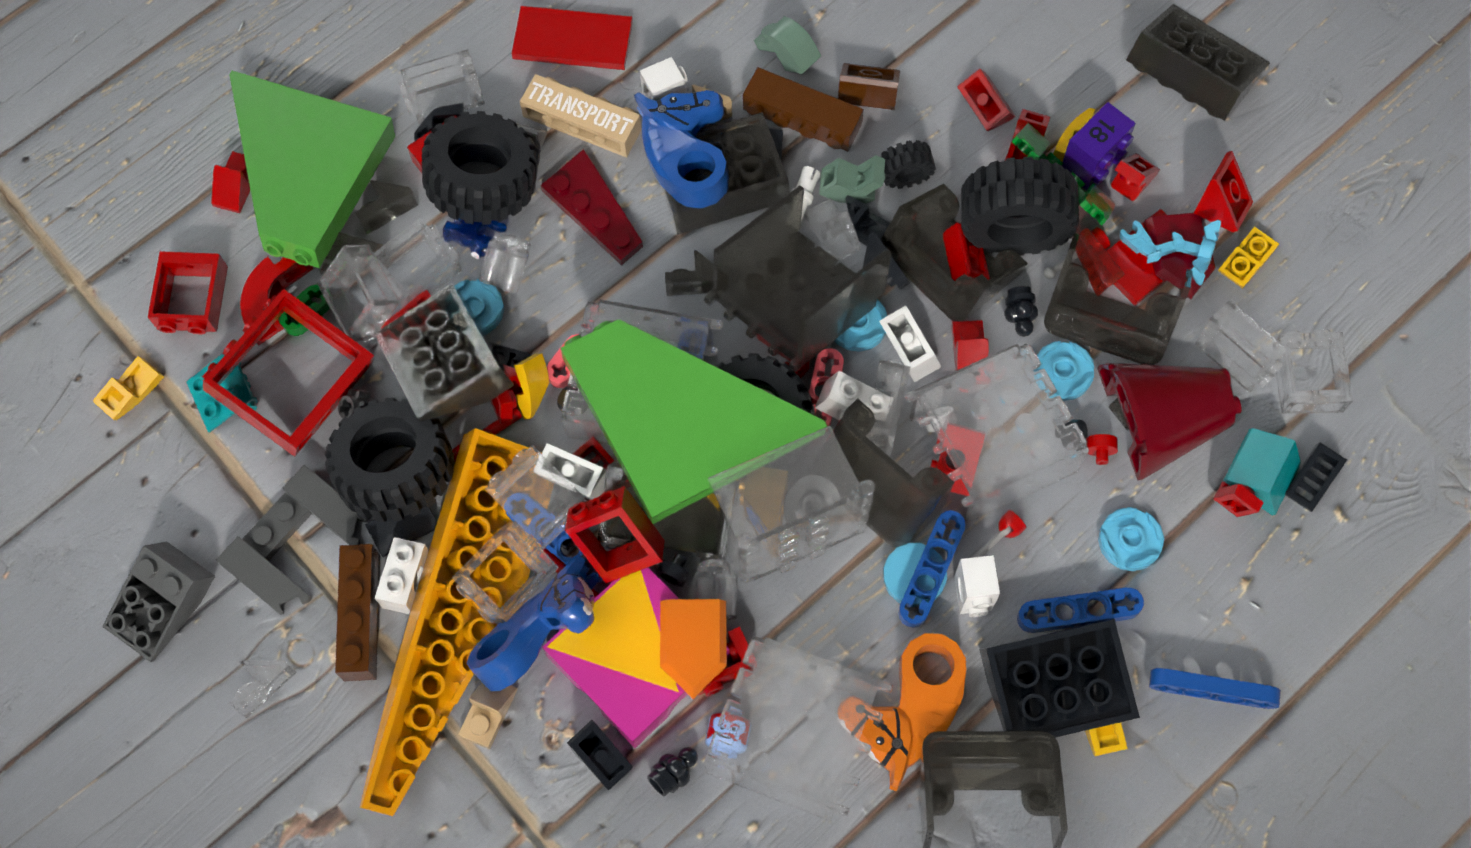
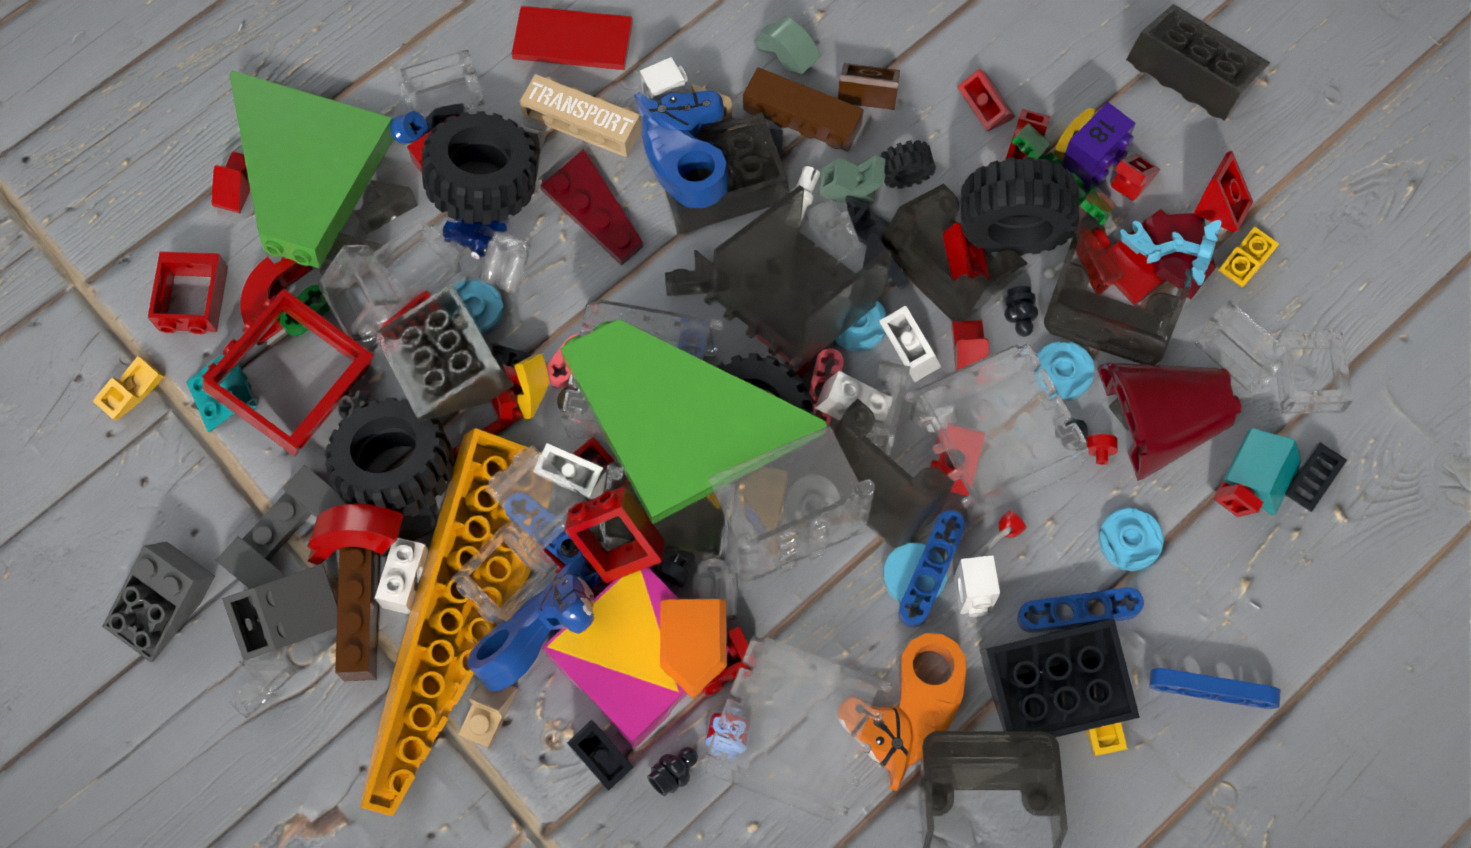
(282, 611): none -> dark grey slope
(353, 526): none -> red arch
(402, 133): none -> blue wheel

